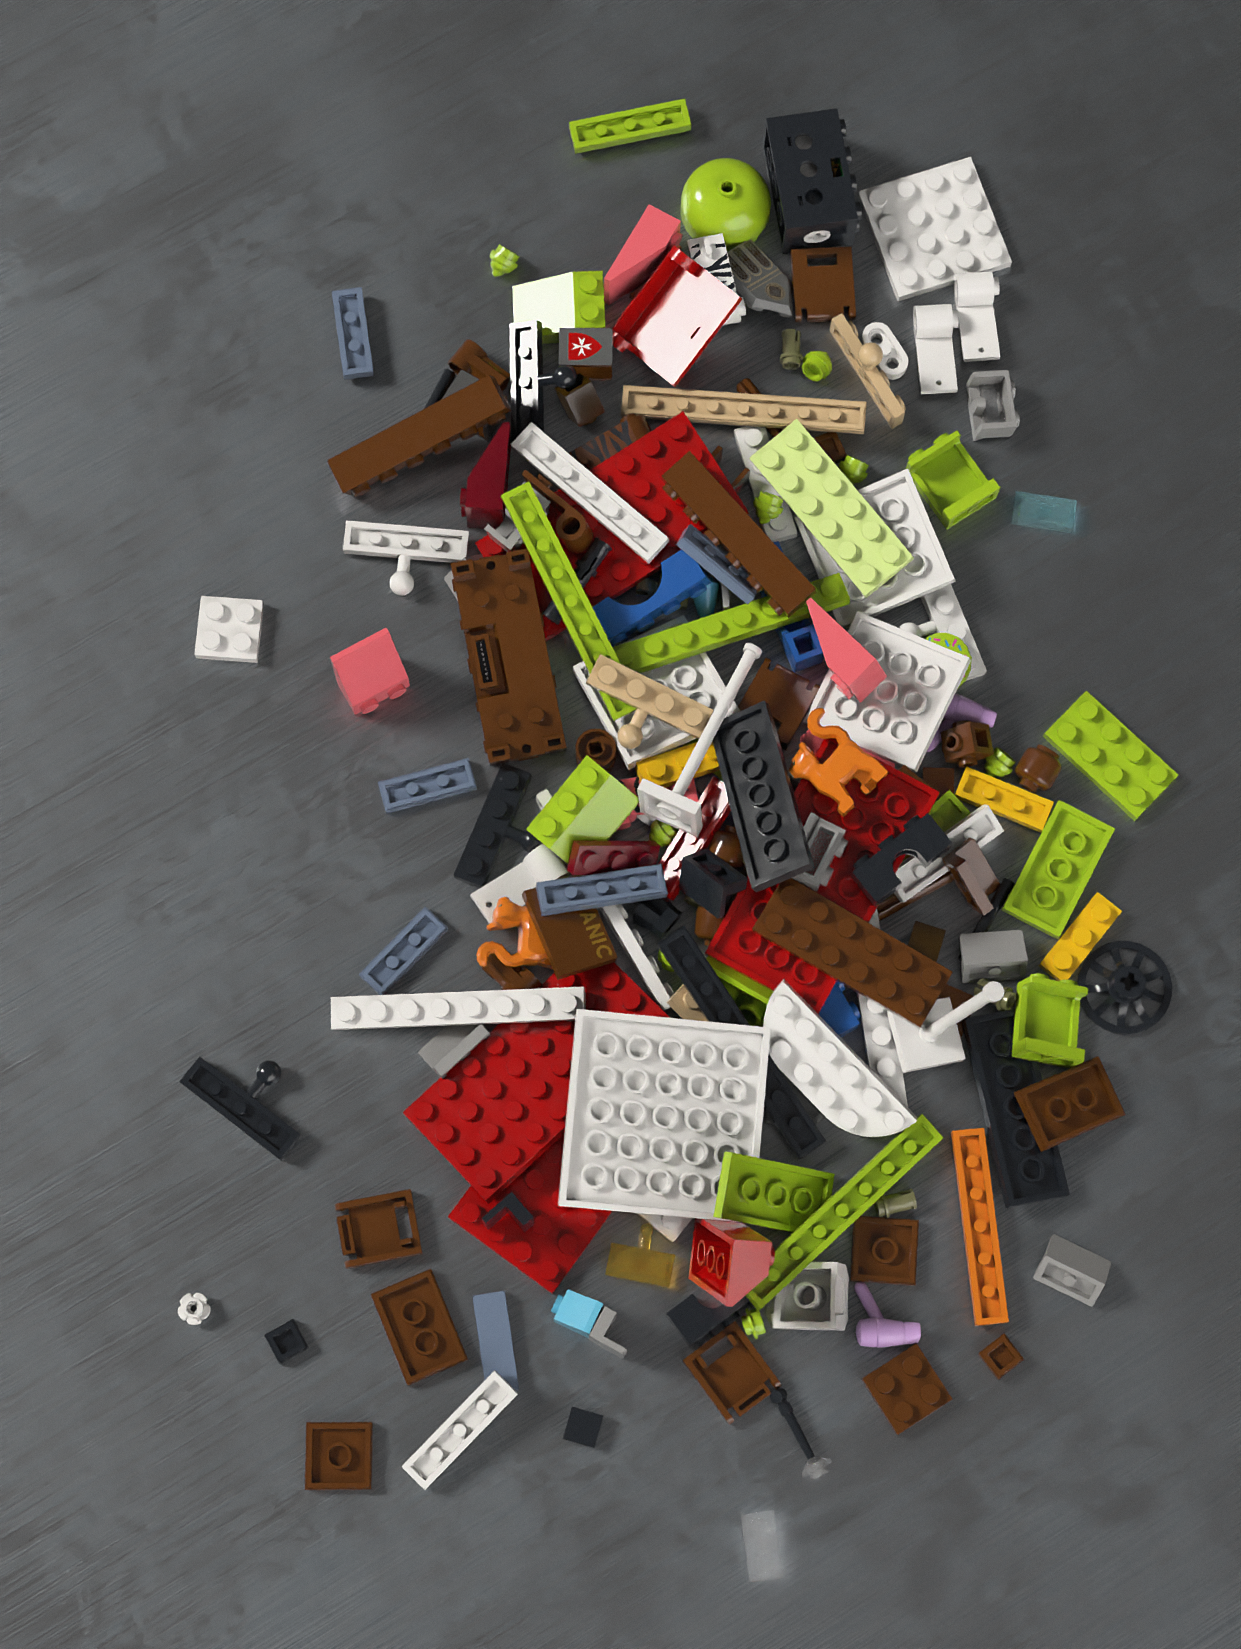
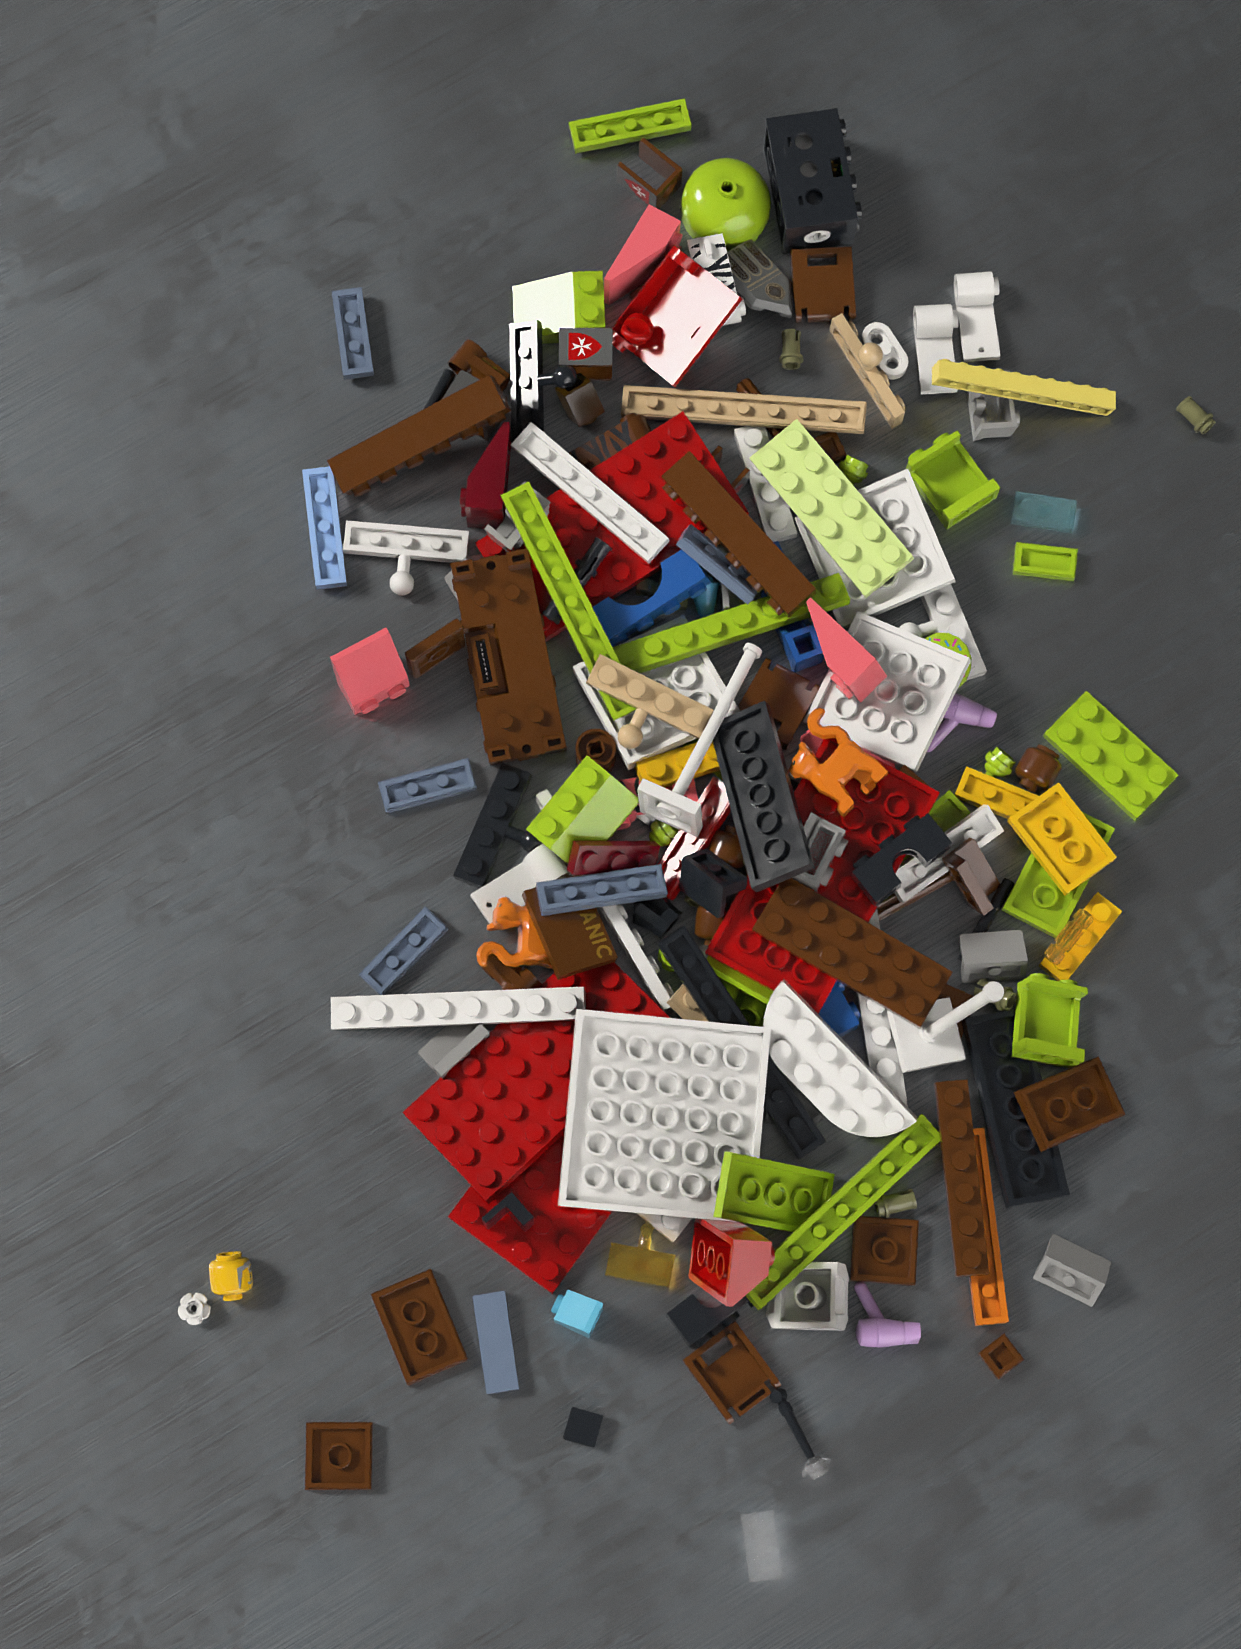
(229, 629): white plate -> none
(230, 1275): none -> yellow head
(241, 1106): black plate -> none
(286, 1341): black tile -> none
(324, 528): none -> light blue plate
(373, 1229): reddish brown container -> none
(435, 648): none -> reddish brown tile
(459, 1429): white plate -> none
(503, 261): lime plate -> none
(571, 525): reddish brown door -> none
(601, 1329): light grey panel -> none
(637, 329): none -> red tile
(662, 165): none -> reddish brown piece
(753, 1323): lime plate -> none
(767, 507): lime plate -> none
(816, 365): lime plate -> none
(906, 1389): reddish brown plate -> none
(926, 939): dark brown brick -> none
(933, 228): white plate -> none
(939, 779): reddish brown tile -> none
(961, 1178): none -> reddish brown plate
(966, 743): reddish brown brick -> none
(1023, 387): none -> light yellow piece
(1045, 561): none -> lime tile
(1061, 839): none -> yellow plate
(1068, 936): none -> clear yellow axle
(1126, 987): black wheel -> none
(1196, 415): none -> olive pin

